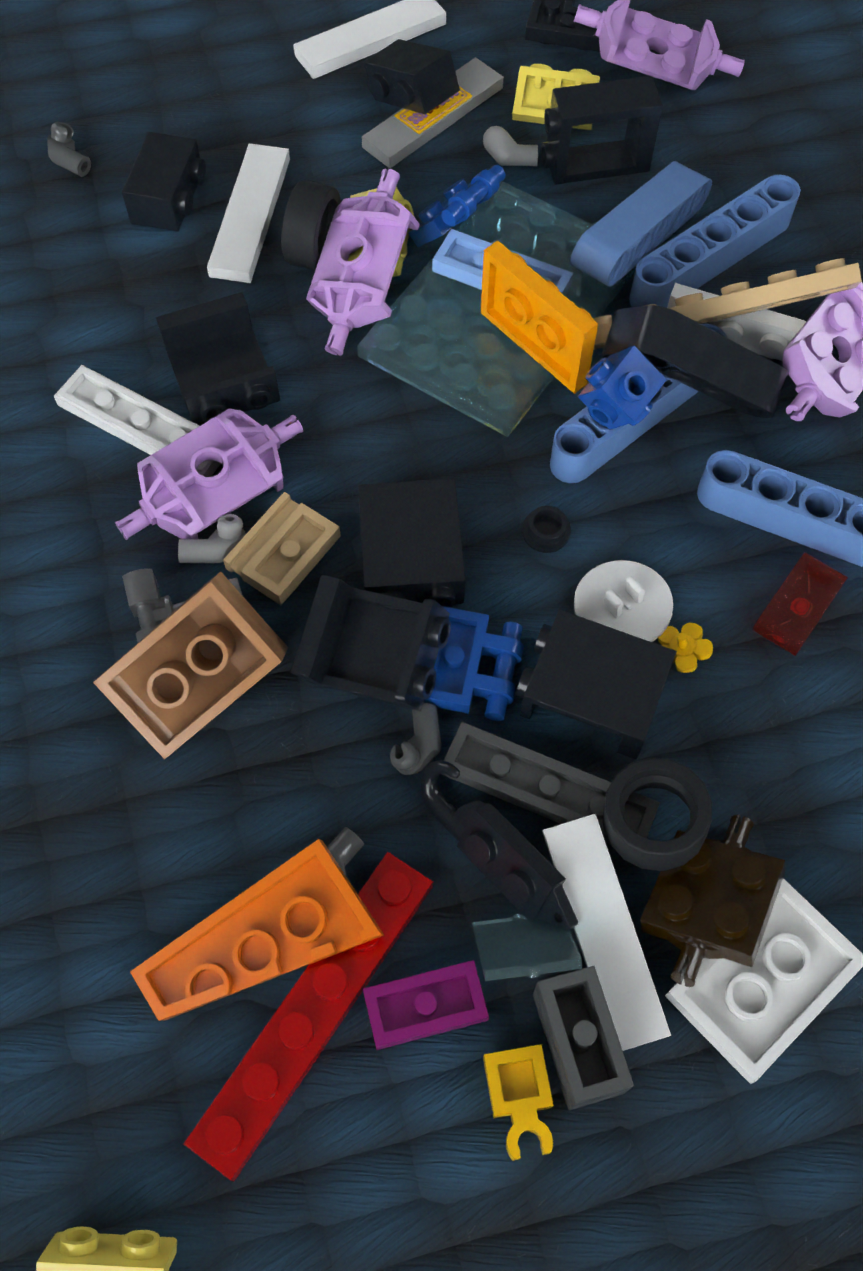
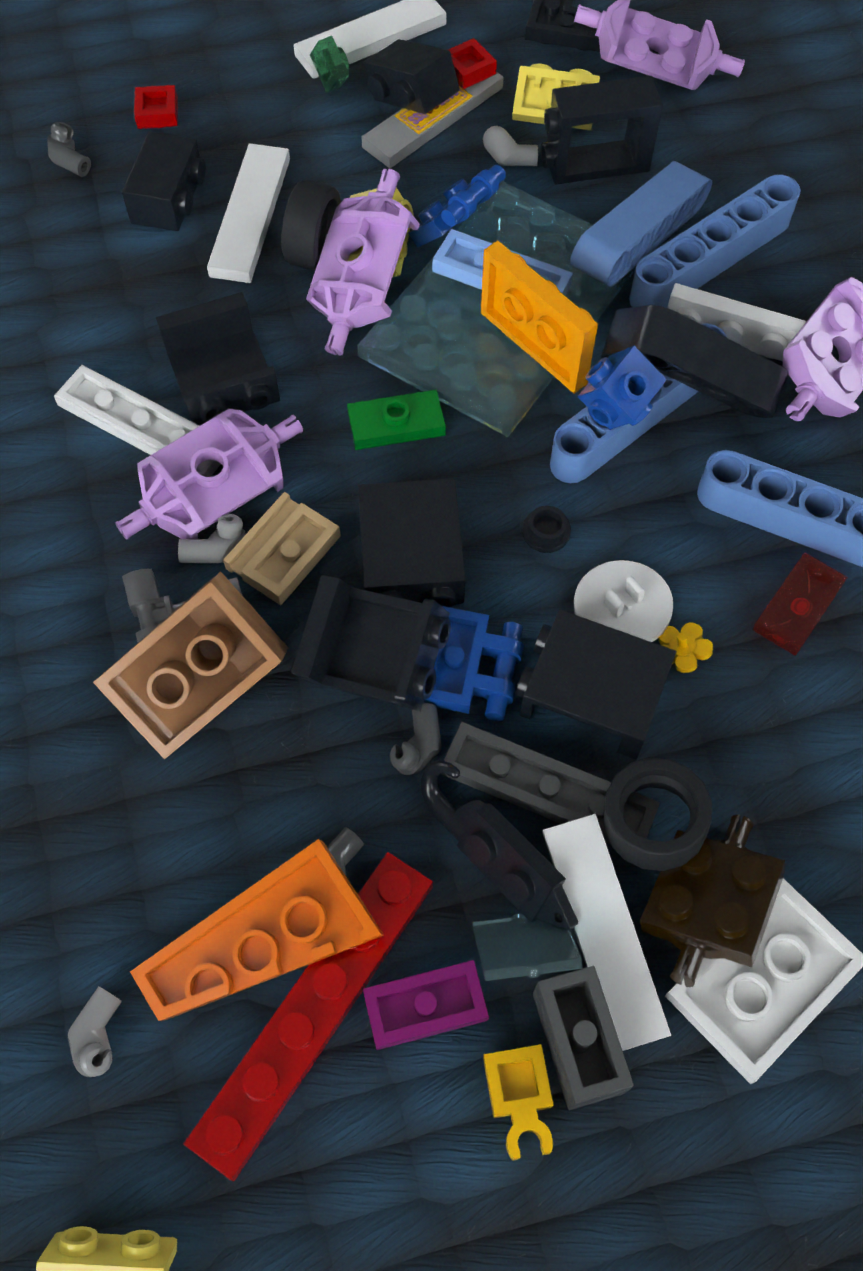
(88, 1034): none -> light grey arm
(156, 106): none -> red plate
(330, 63): none -> clear green plate
(396, 419): none -> green plate
(472, 63): none -> red plate
(741, 299): tan plate -> none

